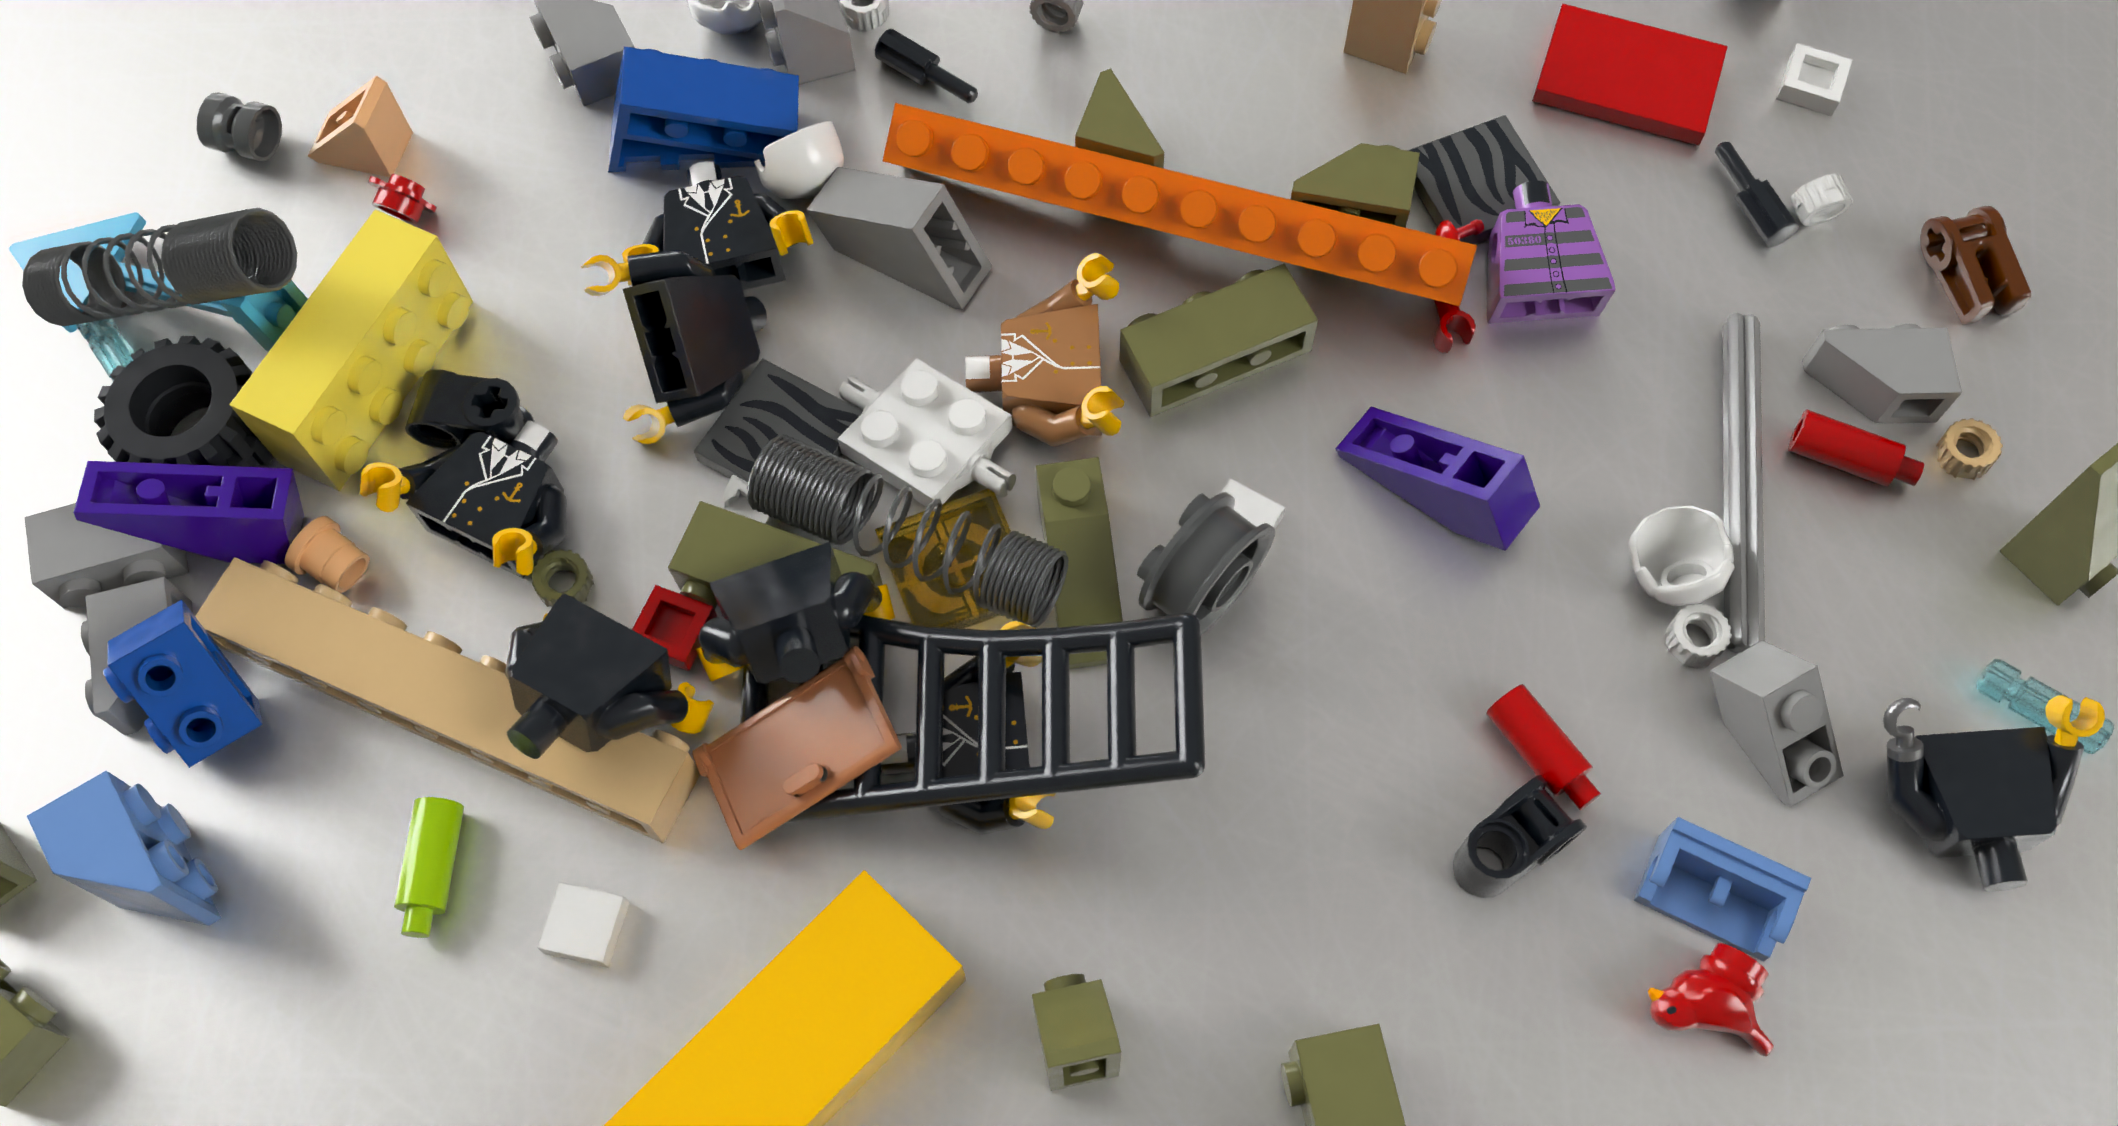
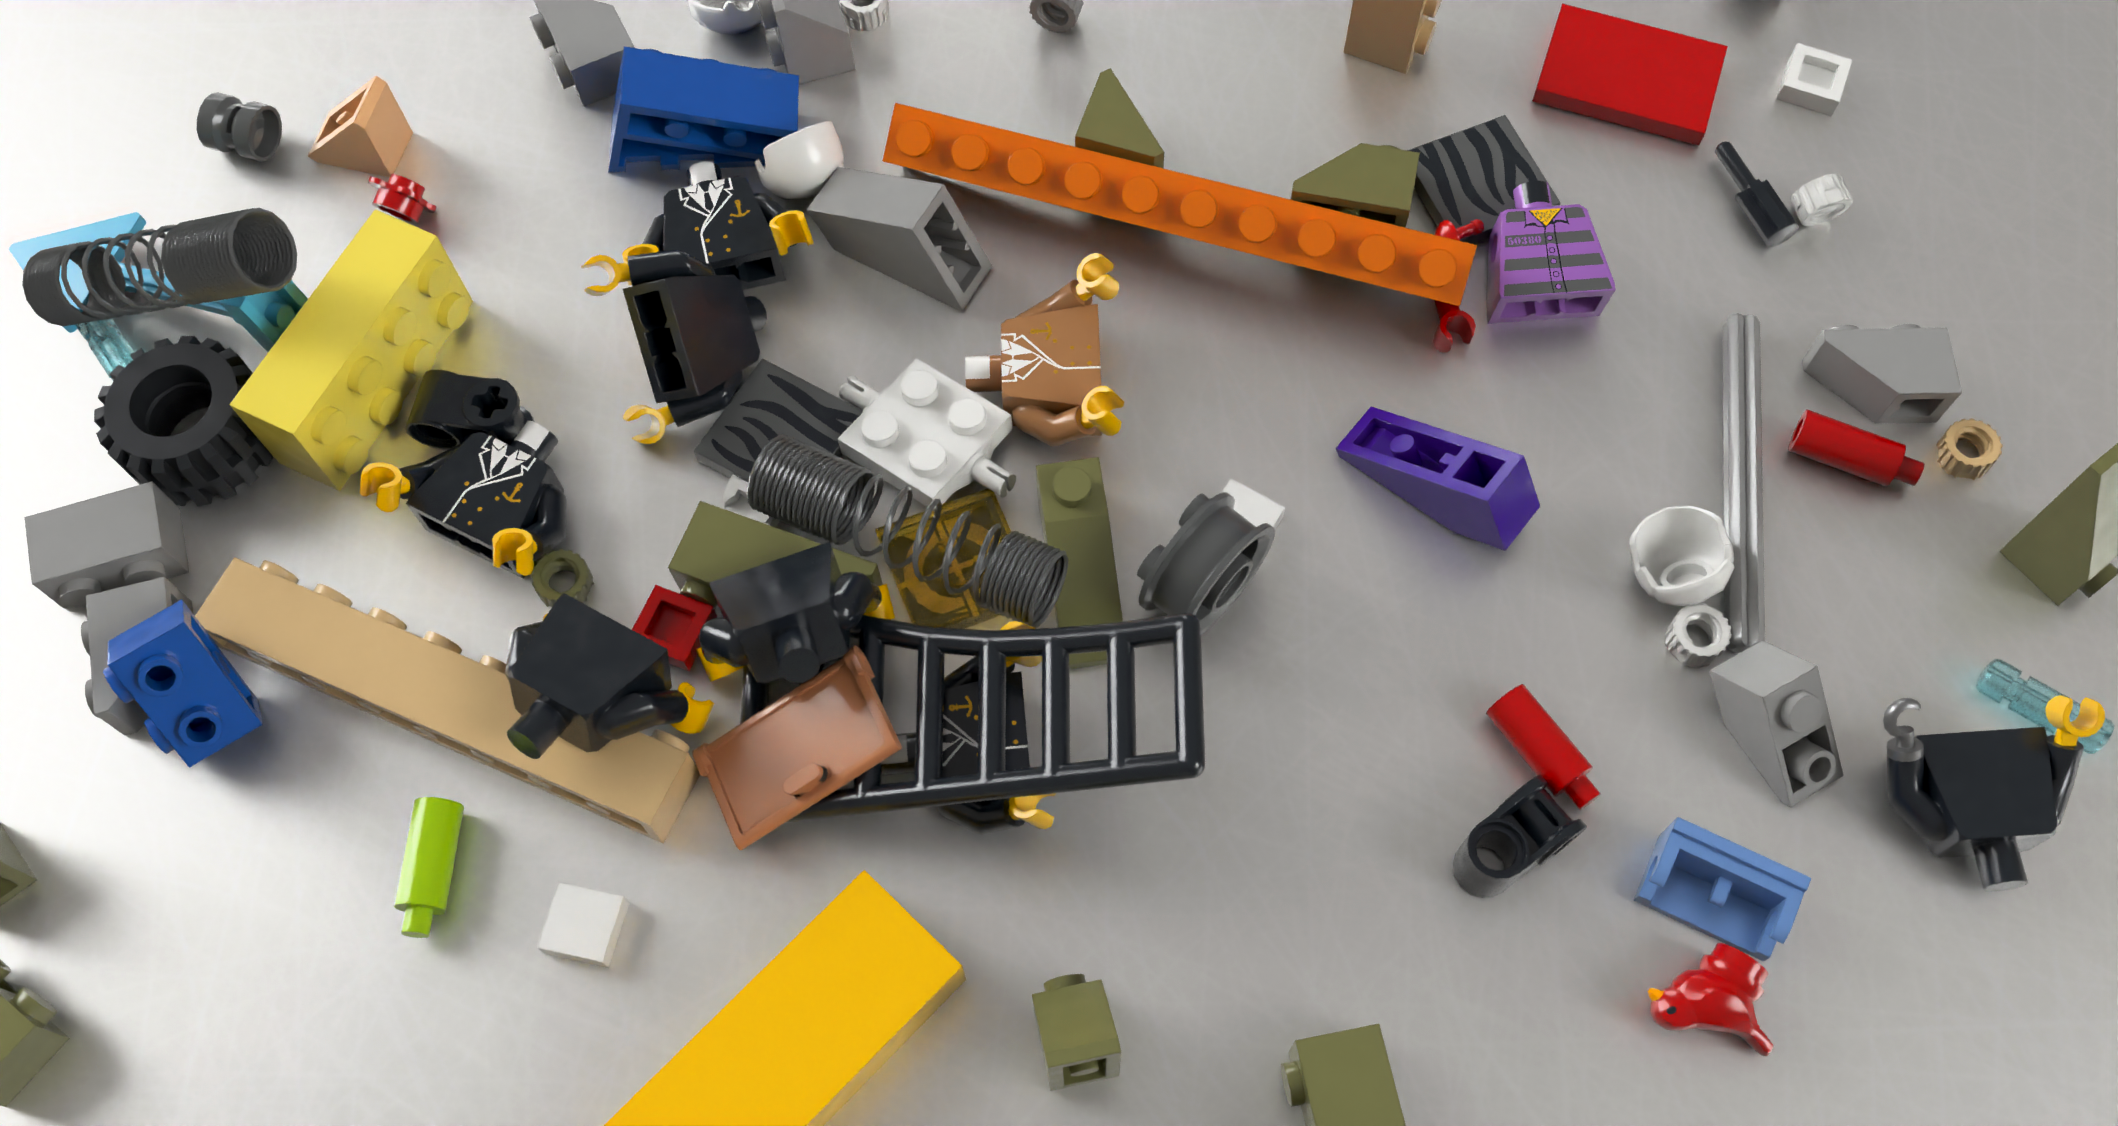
(125, 850): medium blue slope -> none
(196, 507): dark purple slope -> none
(326, 555): light nougat piece -> none
(920, 64): black axle -> none
(1217, 339): olive brick -> none
(1975, 264): reddish brown piece -> none

